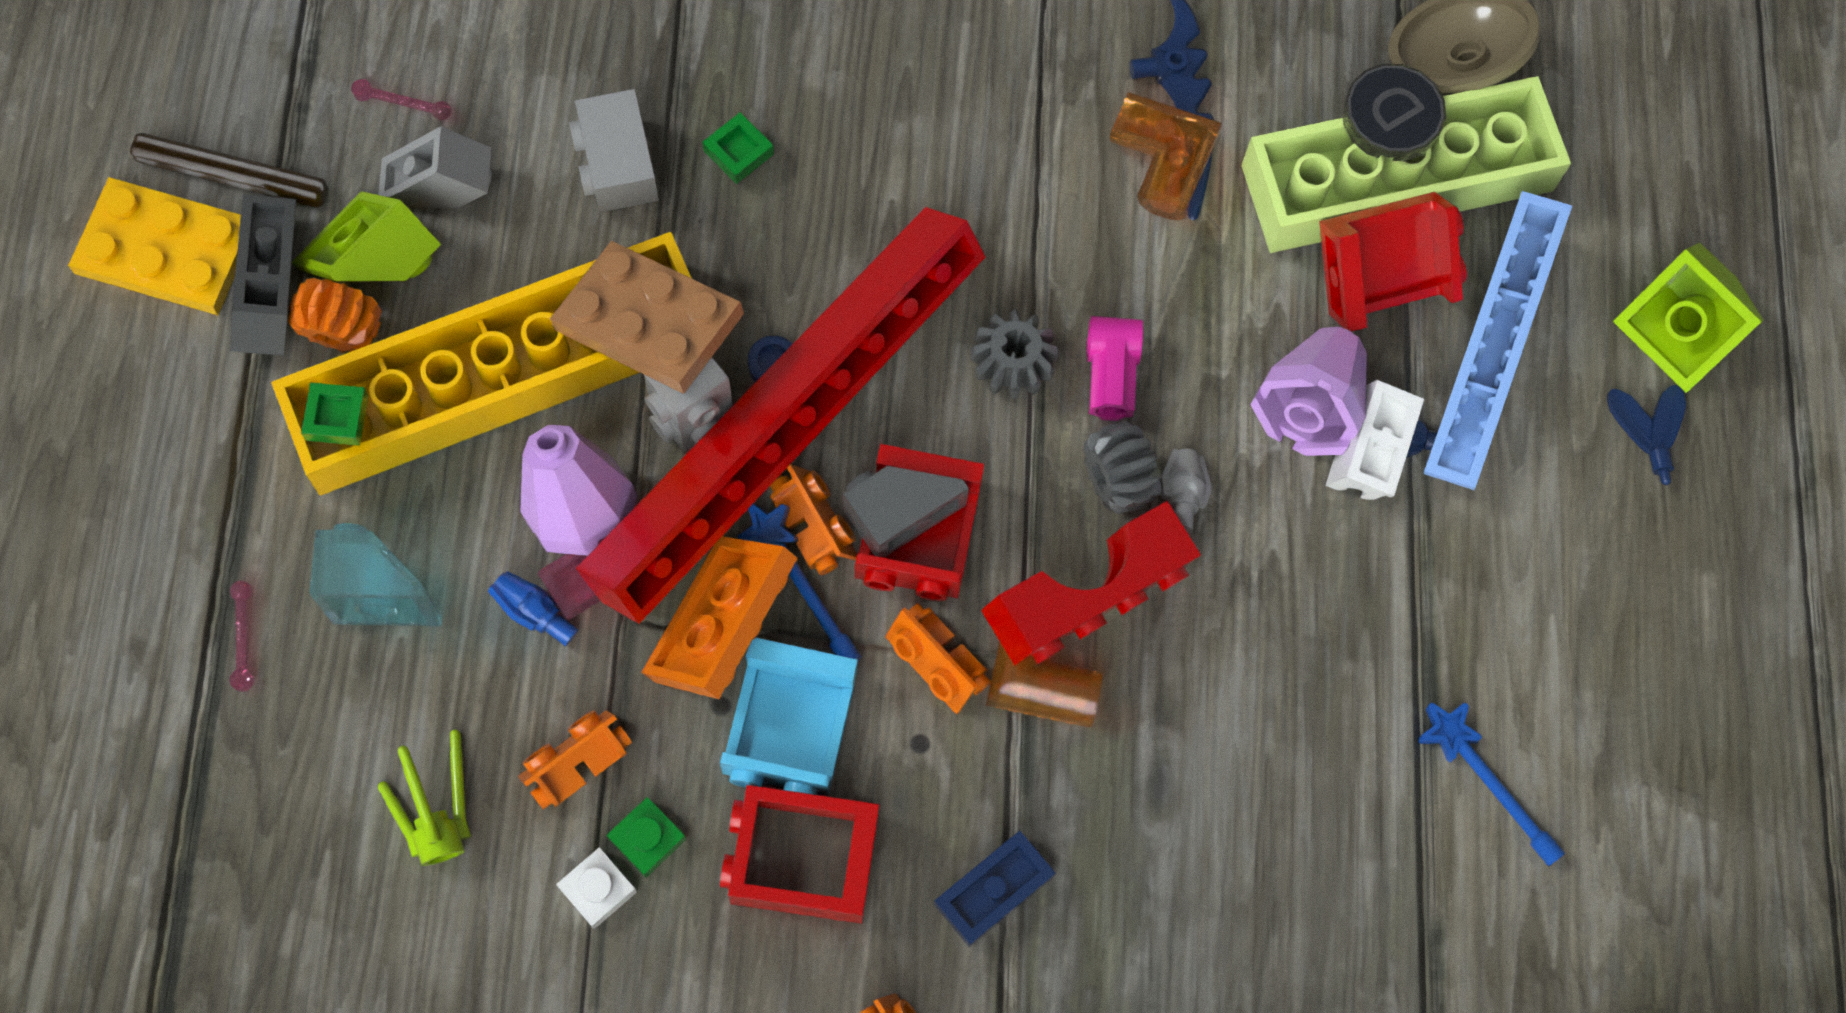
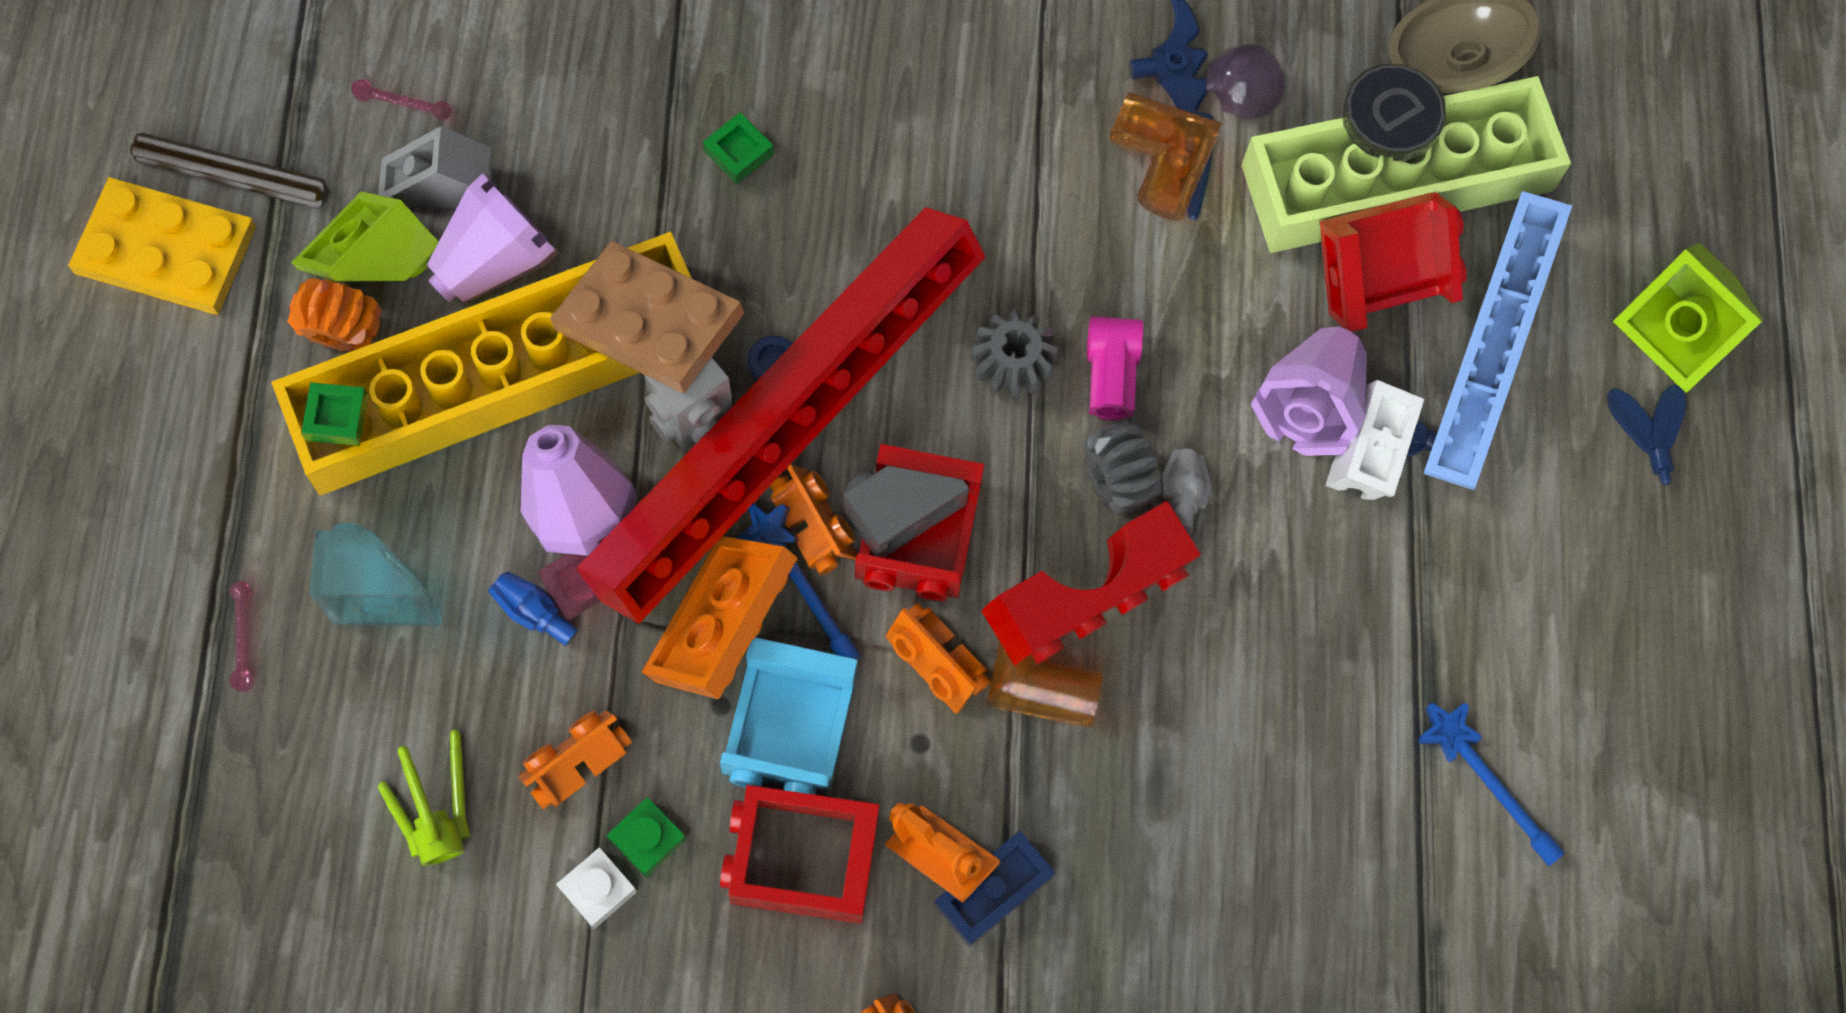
(262, 275): dark grey slope -> none
(486, 245): none -> lavender cone
(616, 151): light grey brick -> none
(939, 850): none -> orange hinge
(1246, 81): none -> clear purple hair

